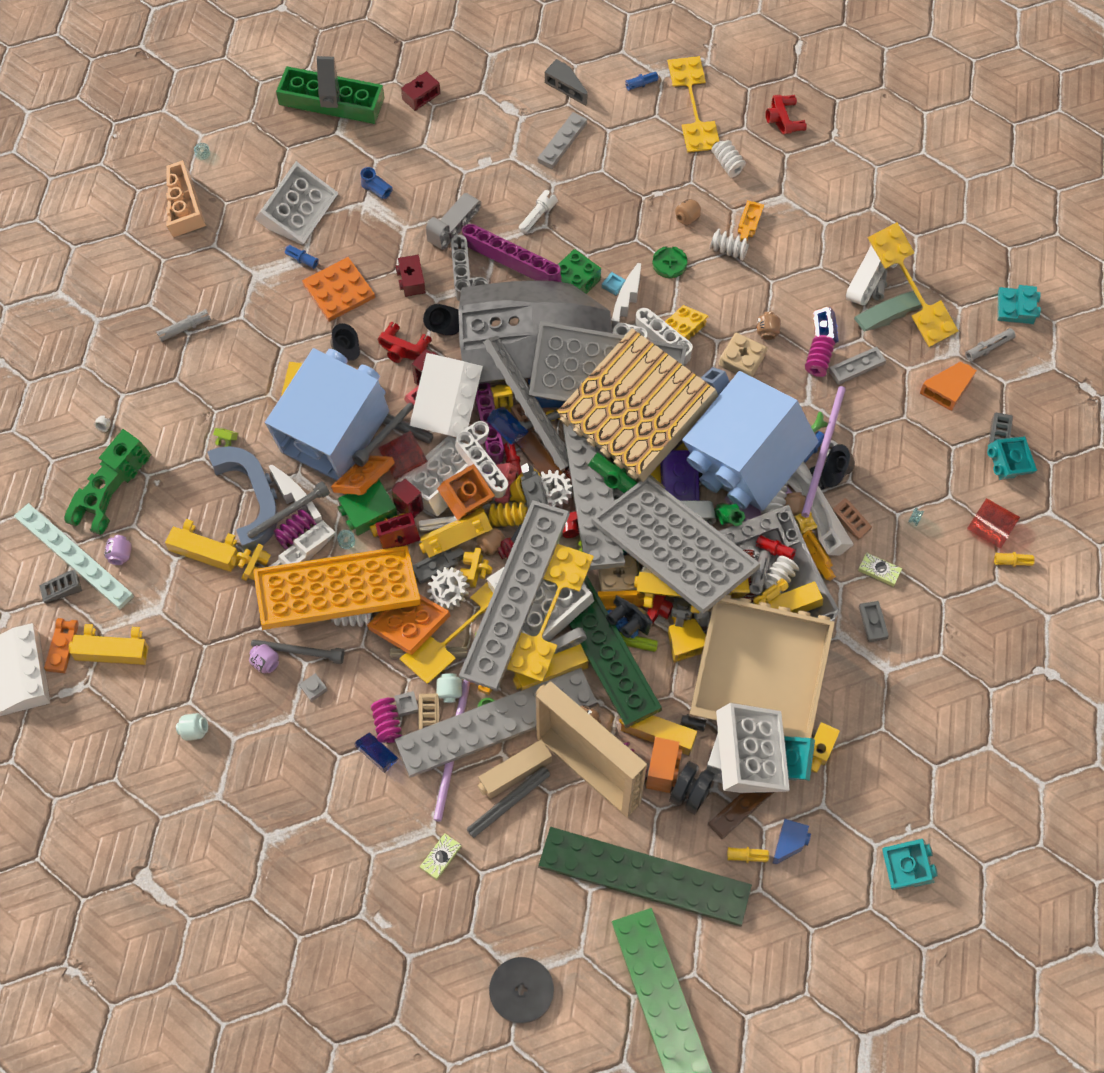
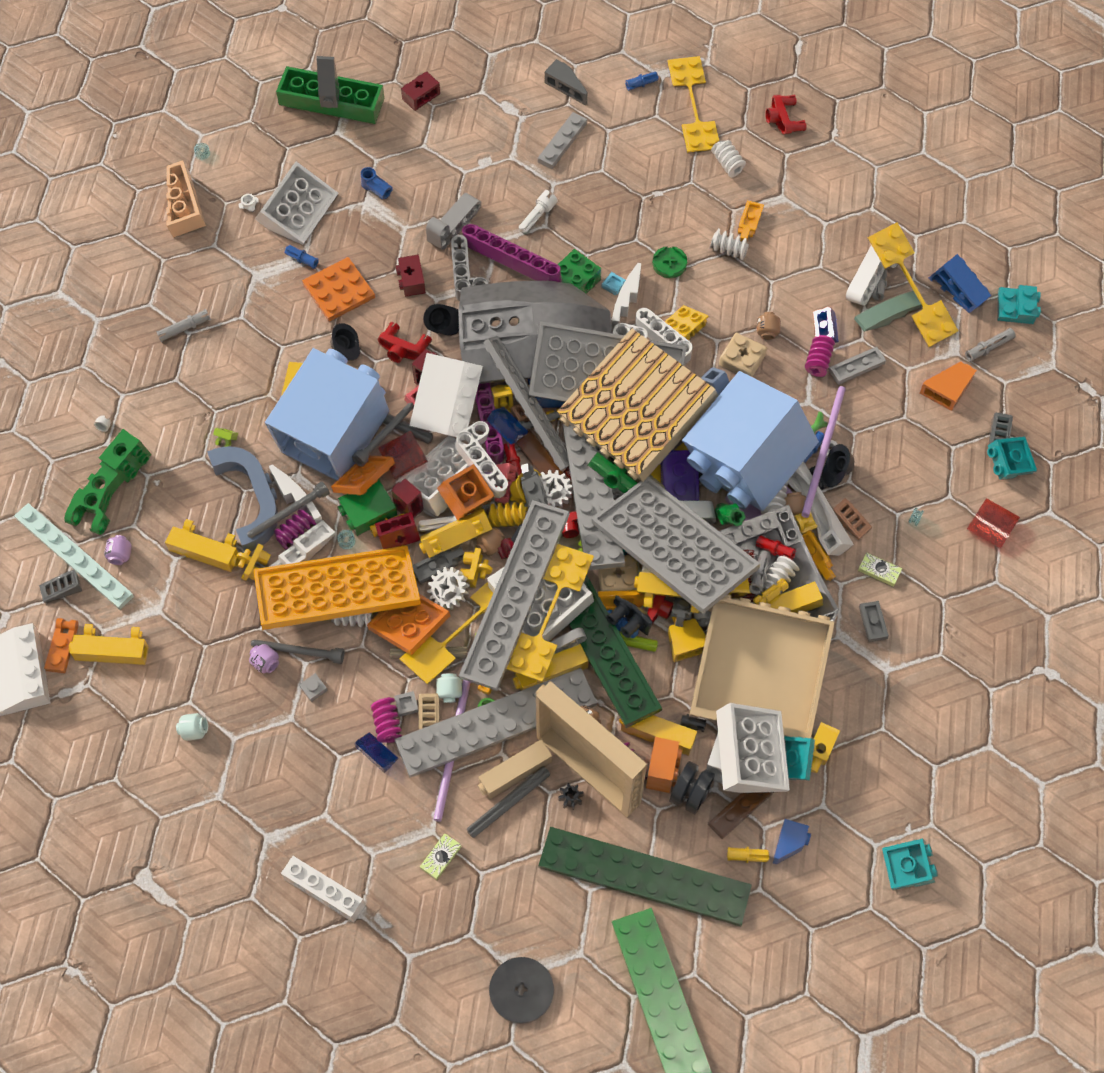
(250, 199): none -> white plate
(323, 889): none -> white brick
(566, 799): none -> black gear
(688, 211): medium nougat head -> none
(961, 283): none -> blue wedge
(1013, 559): yellow axle -> none

